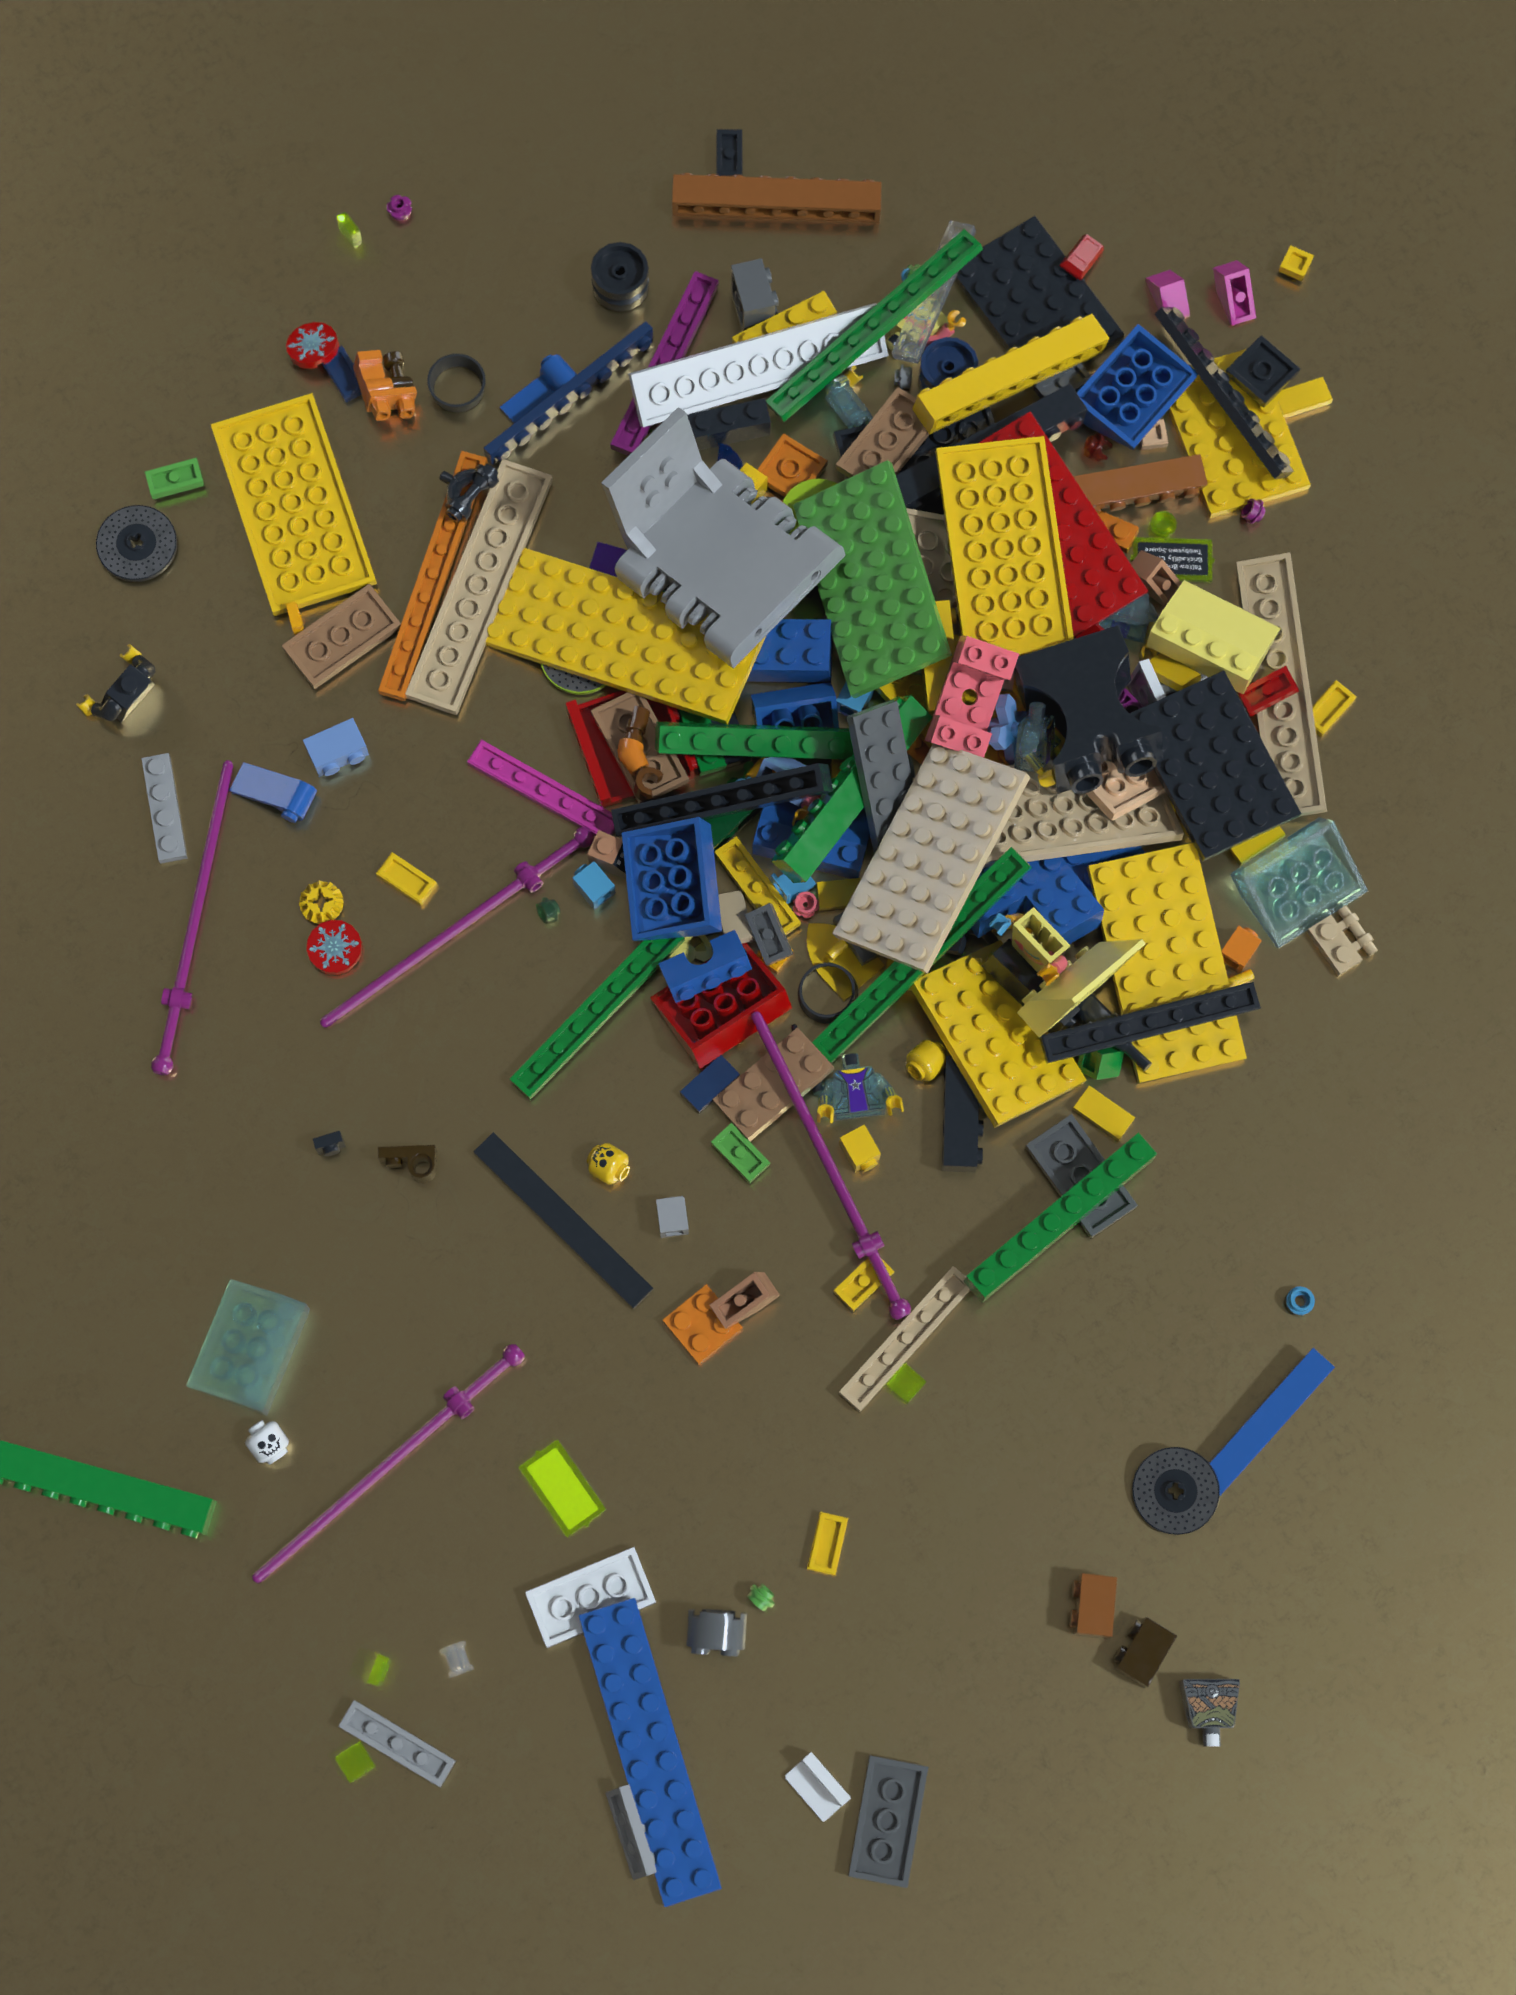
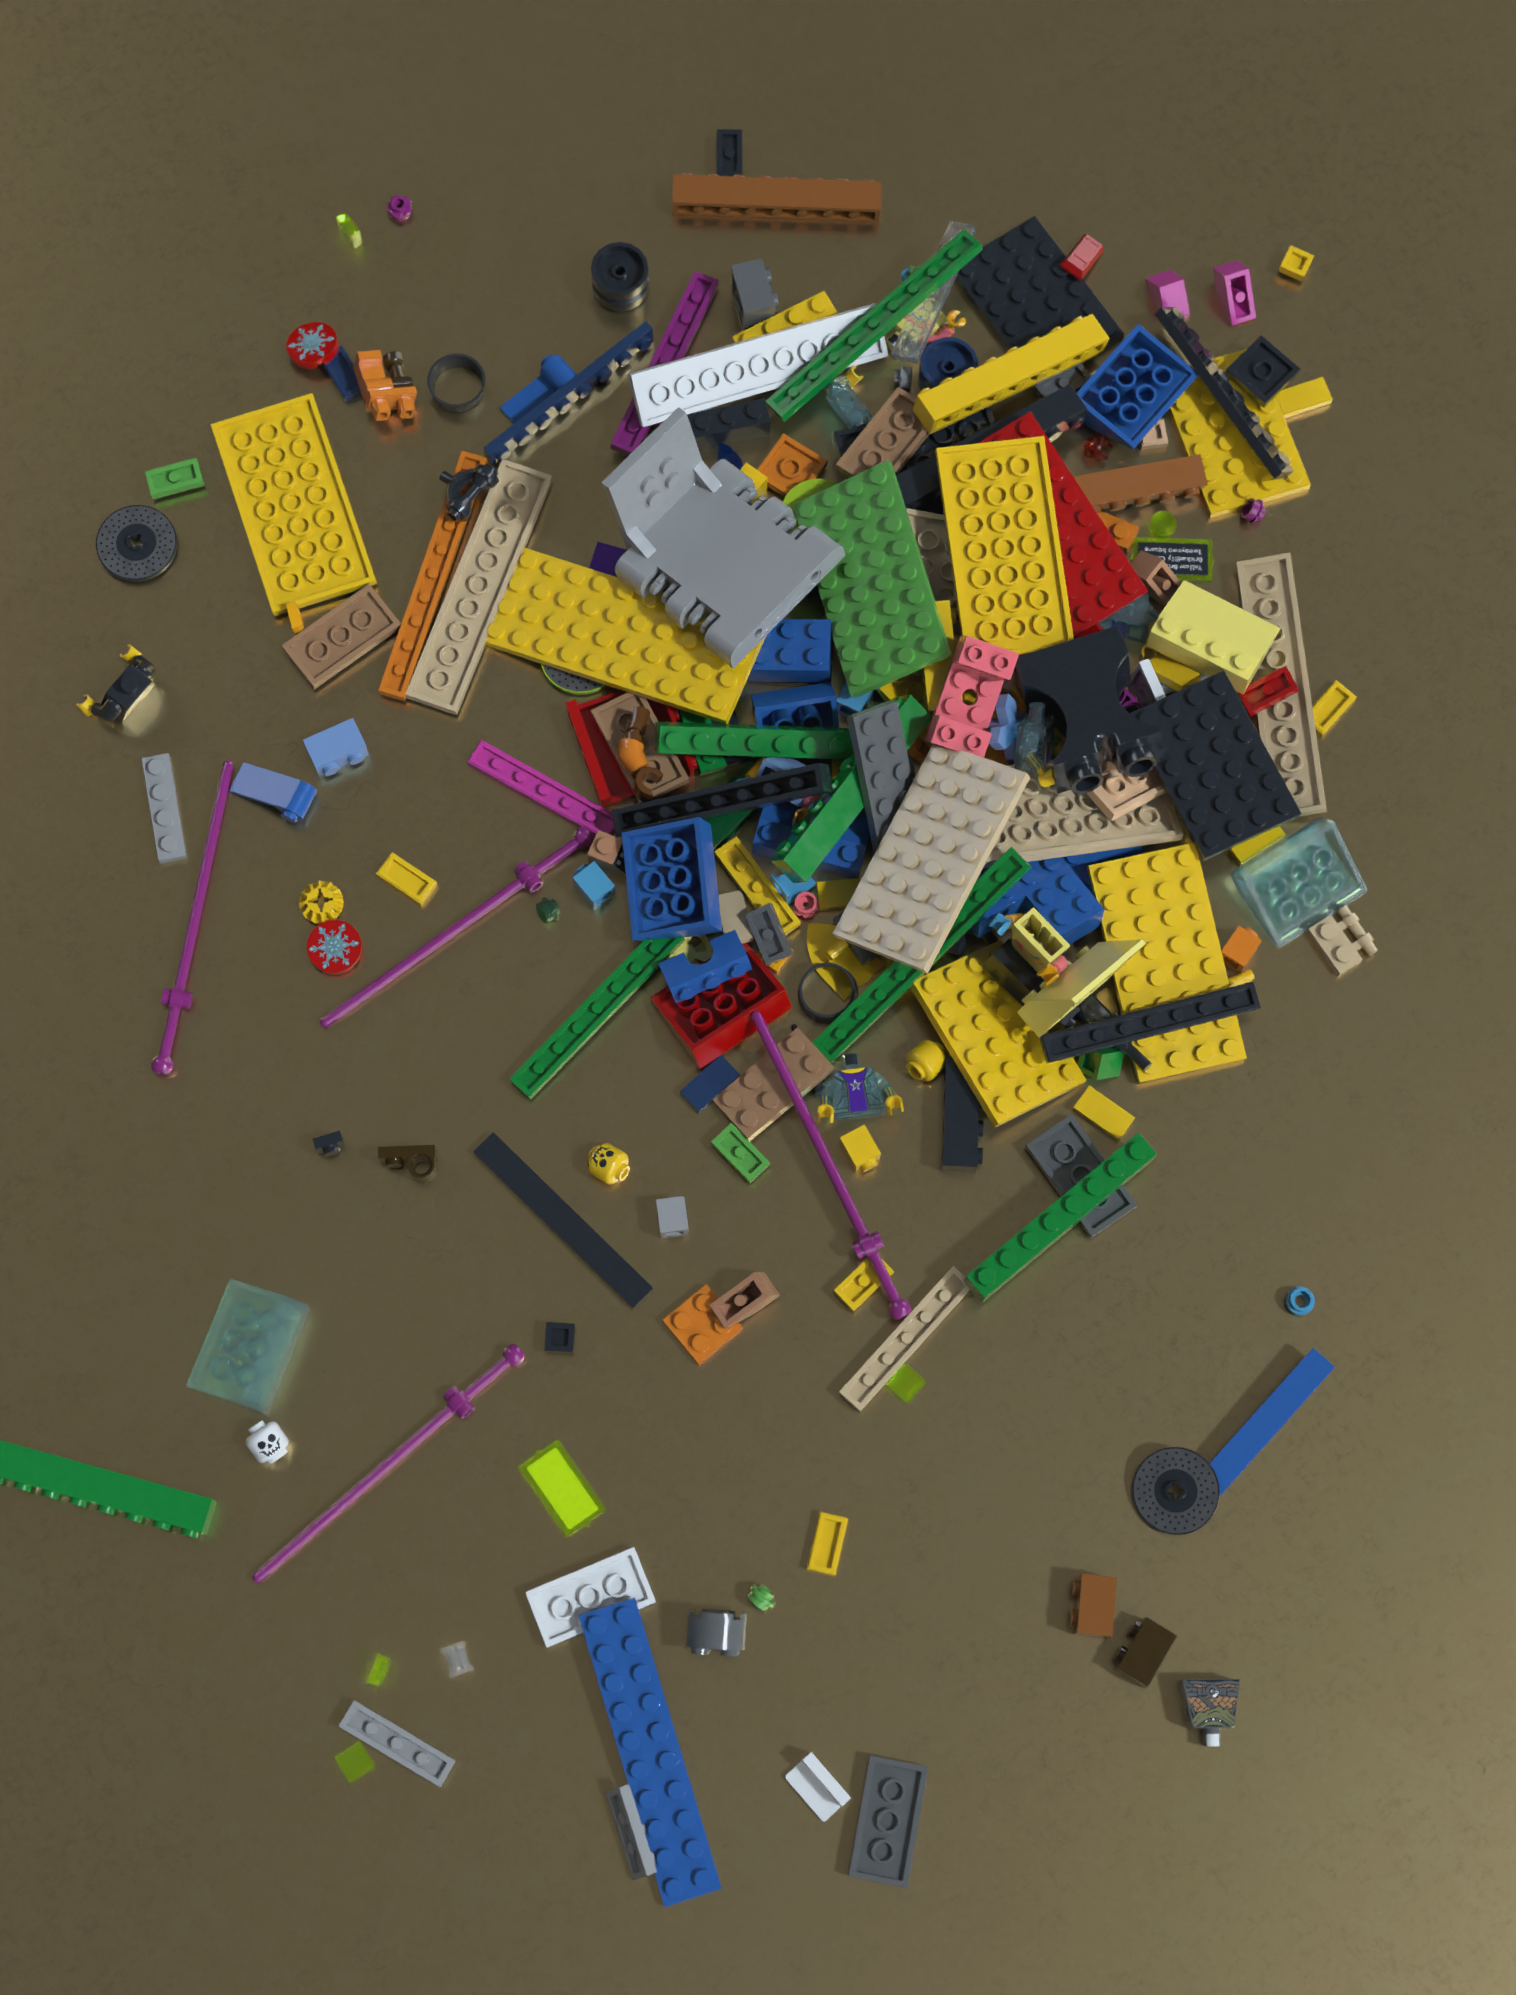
(559, 1337): none -> black plate

